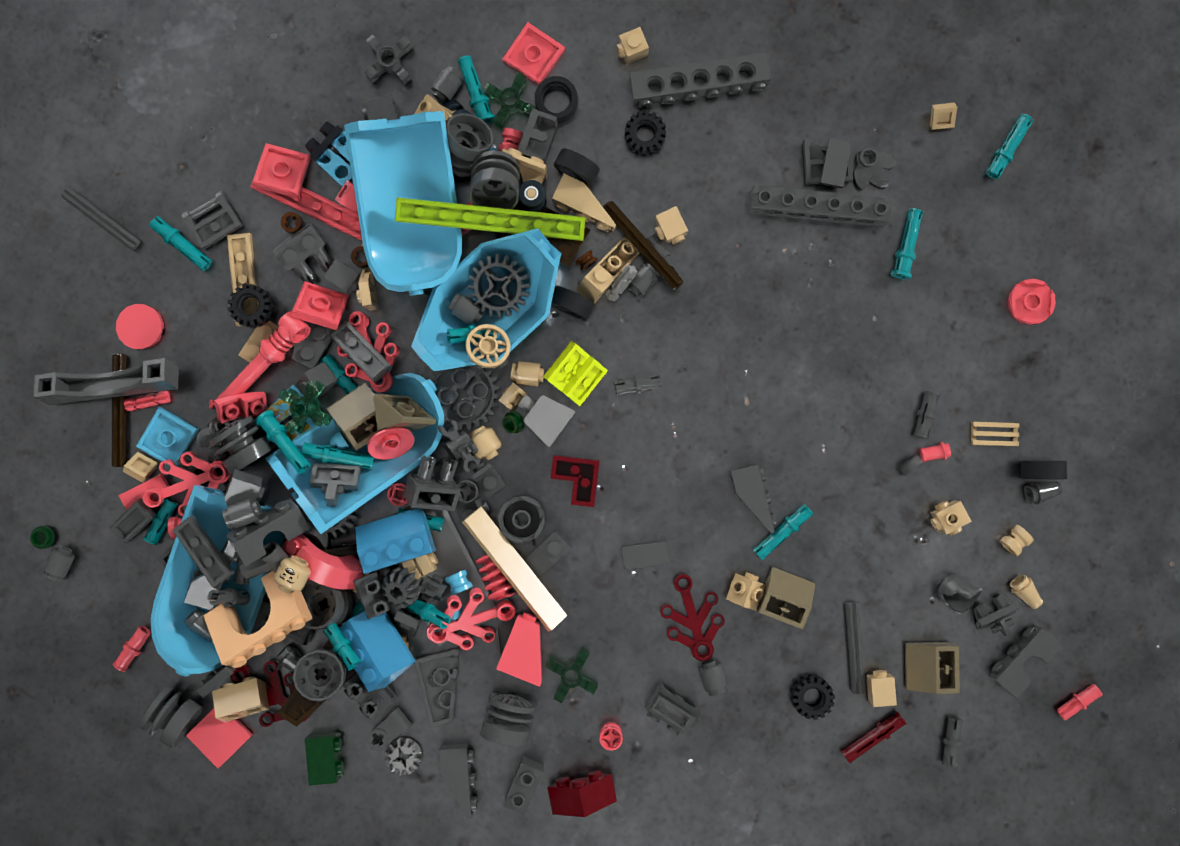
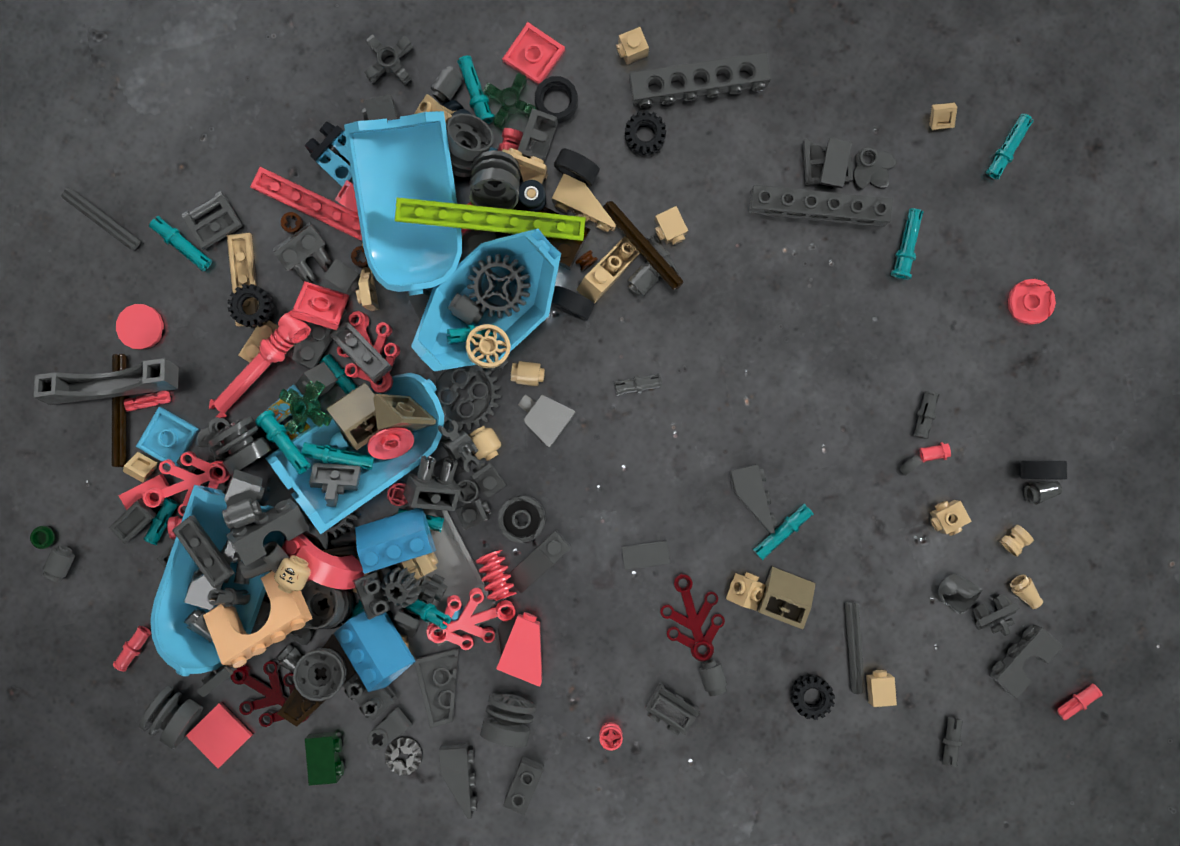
(240, 405): coral slope -> none
(240, 699): tan brick -> none
(281, 170): coral tile -> none
(342, 646): teal pin -> none
(458, 582): medium azure wheel -> none
(512, 396): tan plate -> none
(513, 422): dark green plate -> none
(514, 568): tile -> none
(575, 373): neon yellow slope -> none
(582, 795): dark red brick -> none
(583, 473): dark red brick -> none
(585, 683): clear green pin -> none
(621, 283): light grey axle -> none
(874, 737): dark red pin -> none
(932, 667): dark tan slope -> none
(1014, 434): tan tile -> none

